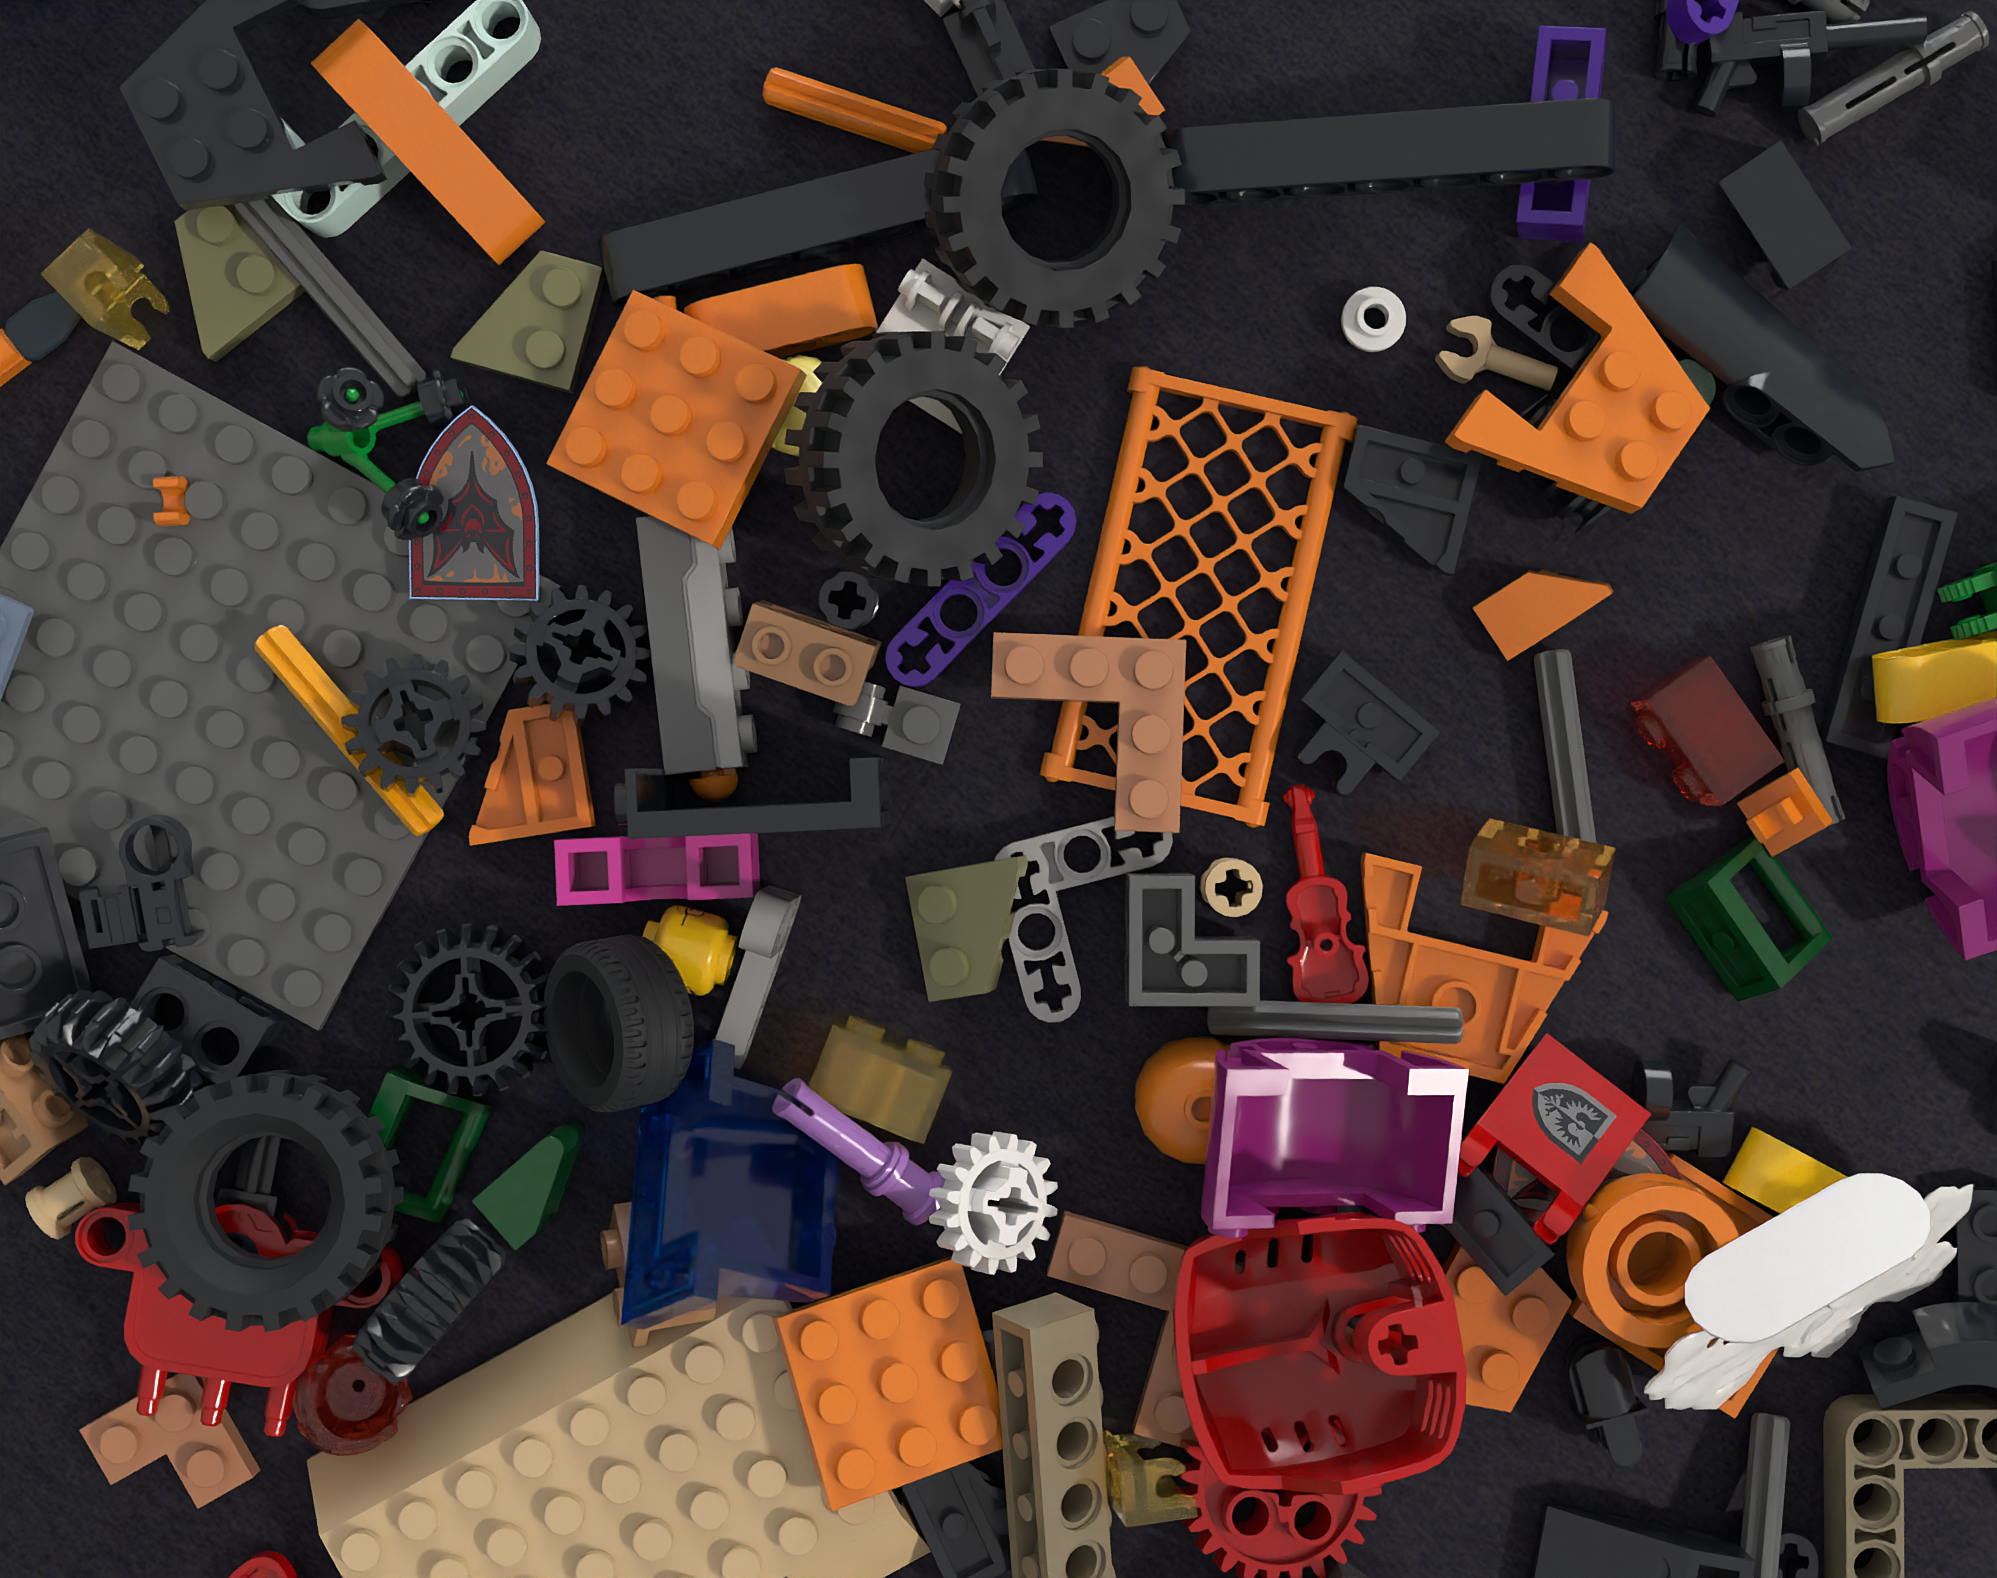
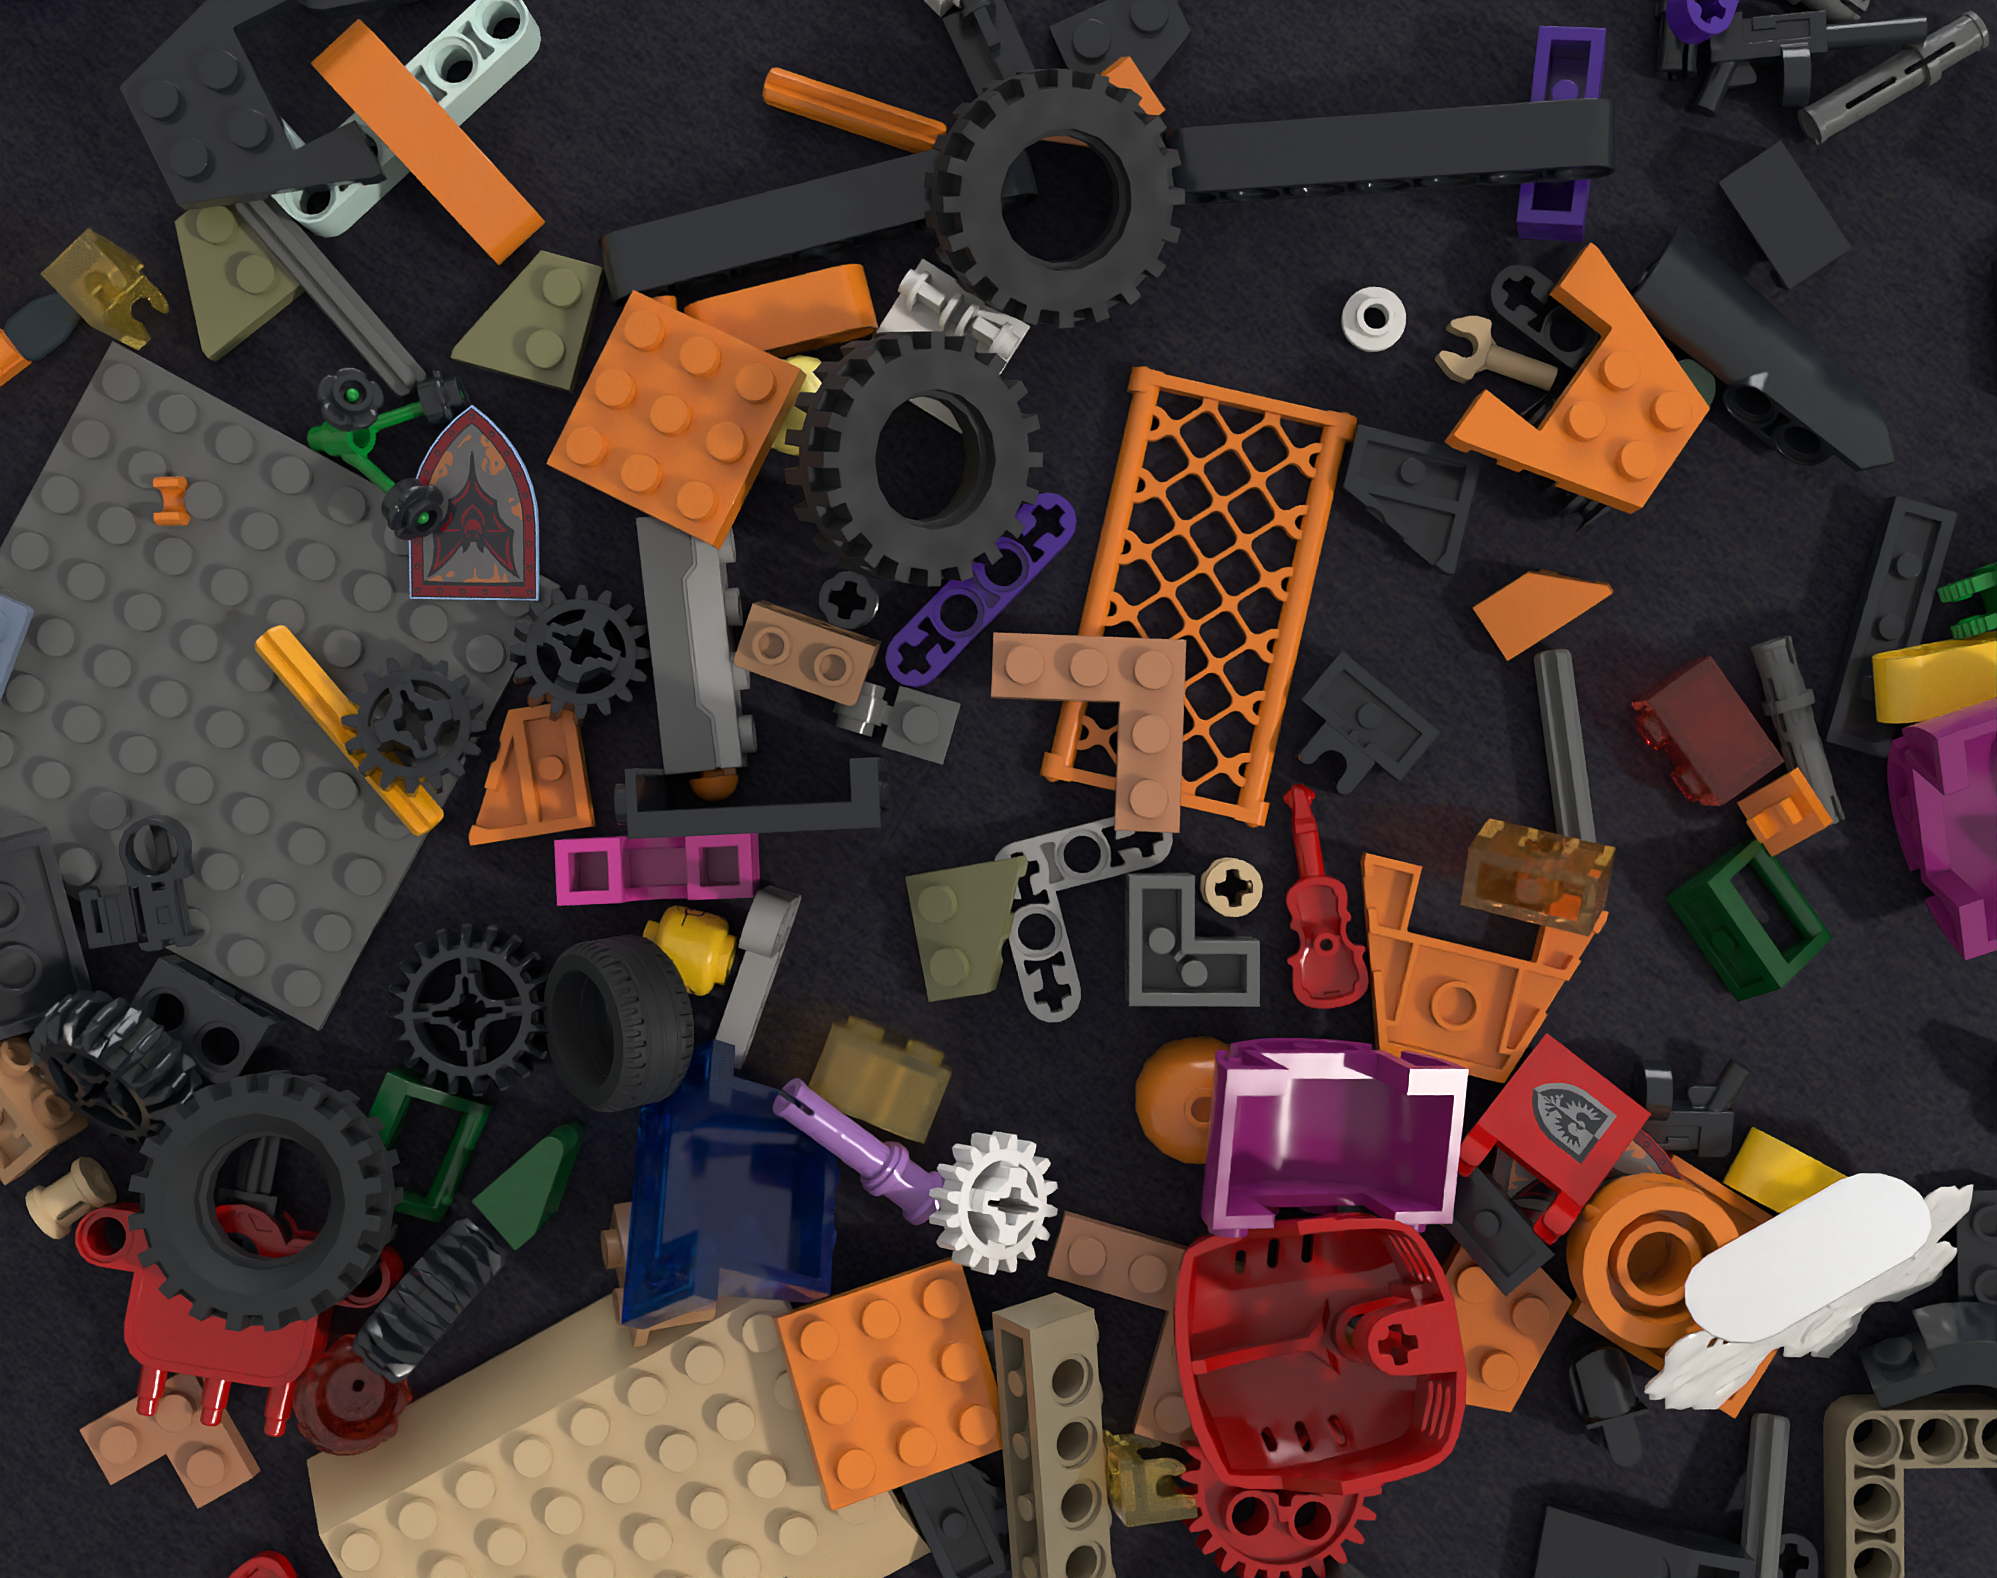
(1339, 1021): dark grey axle -> none

